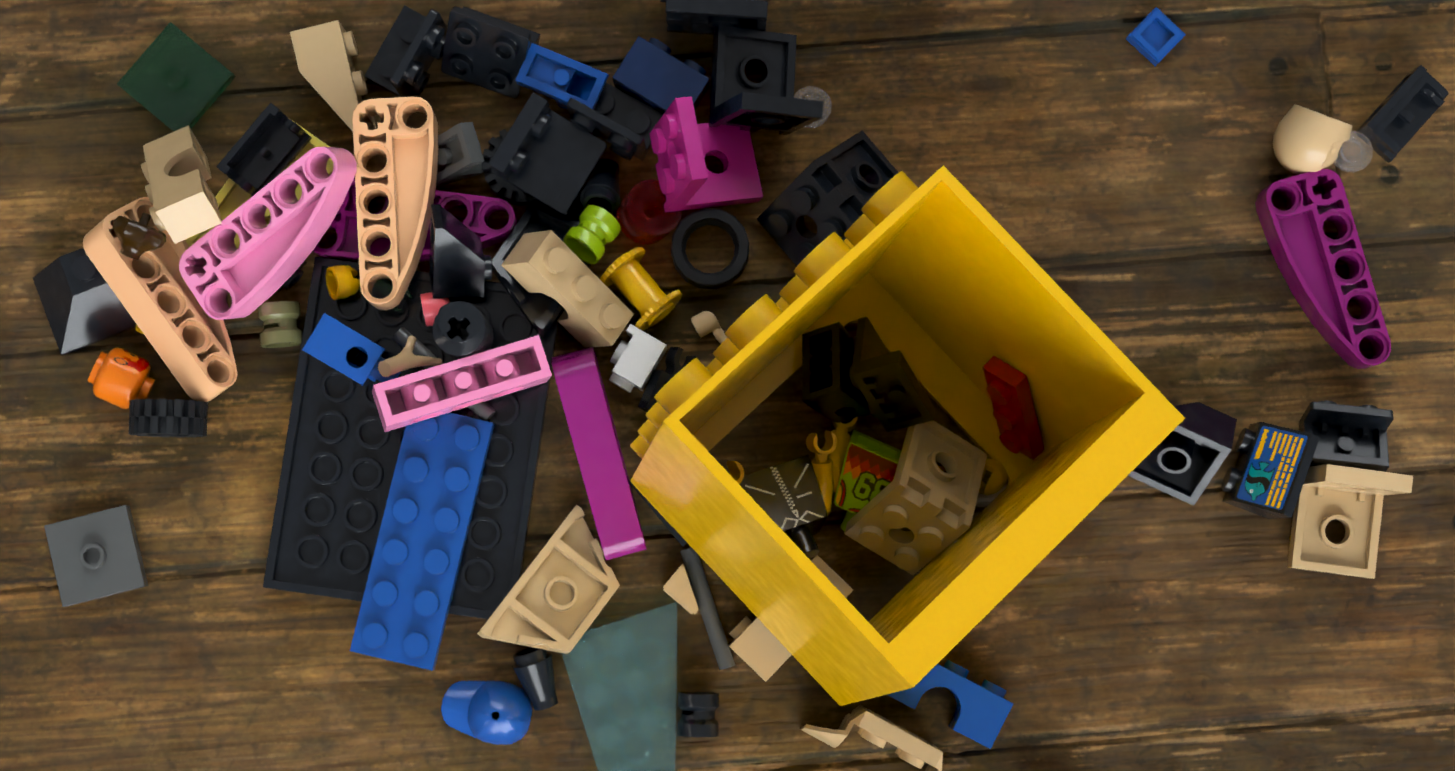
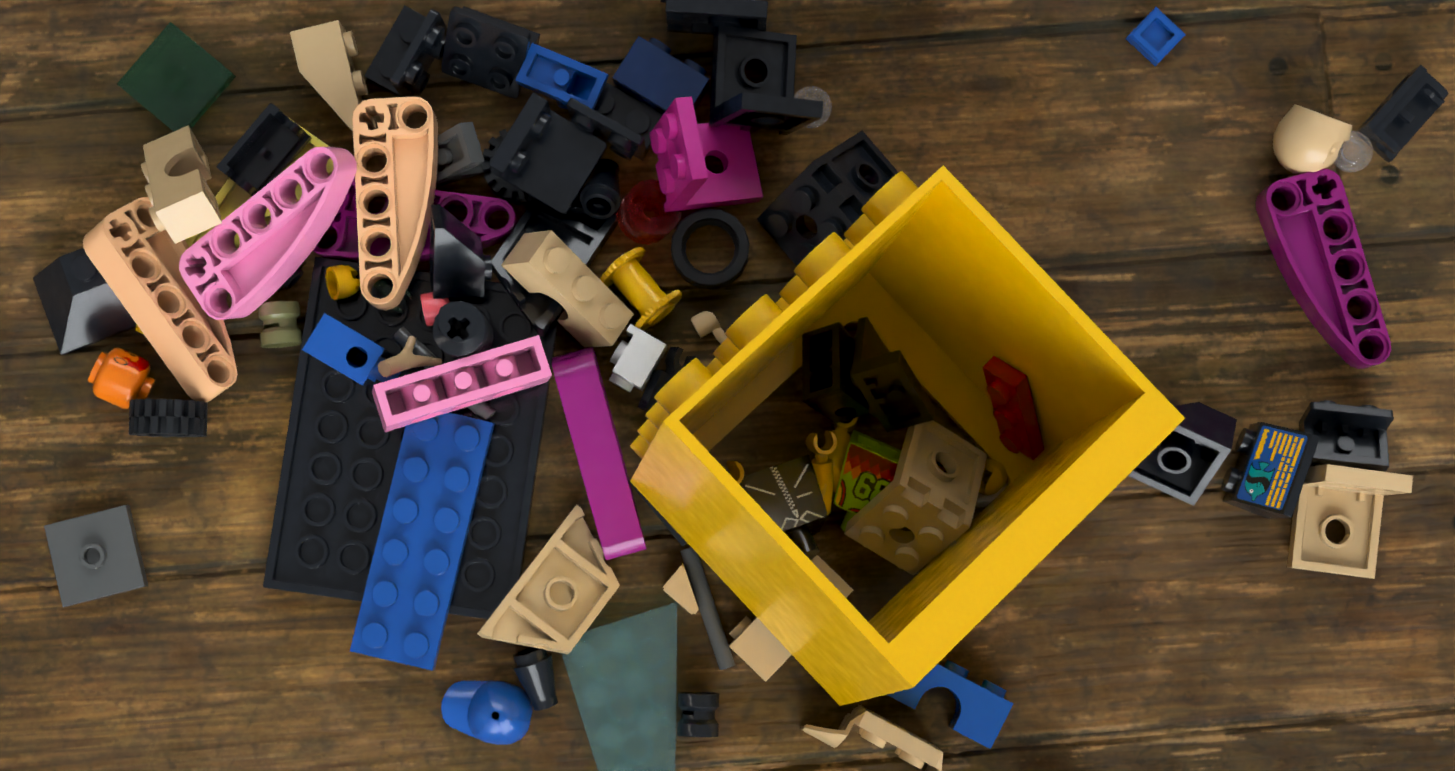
(136, 236): dark brown piece -> none
(592, 233): lime wheel -> none

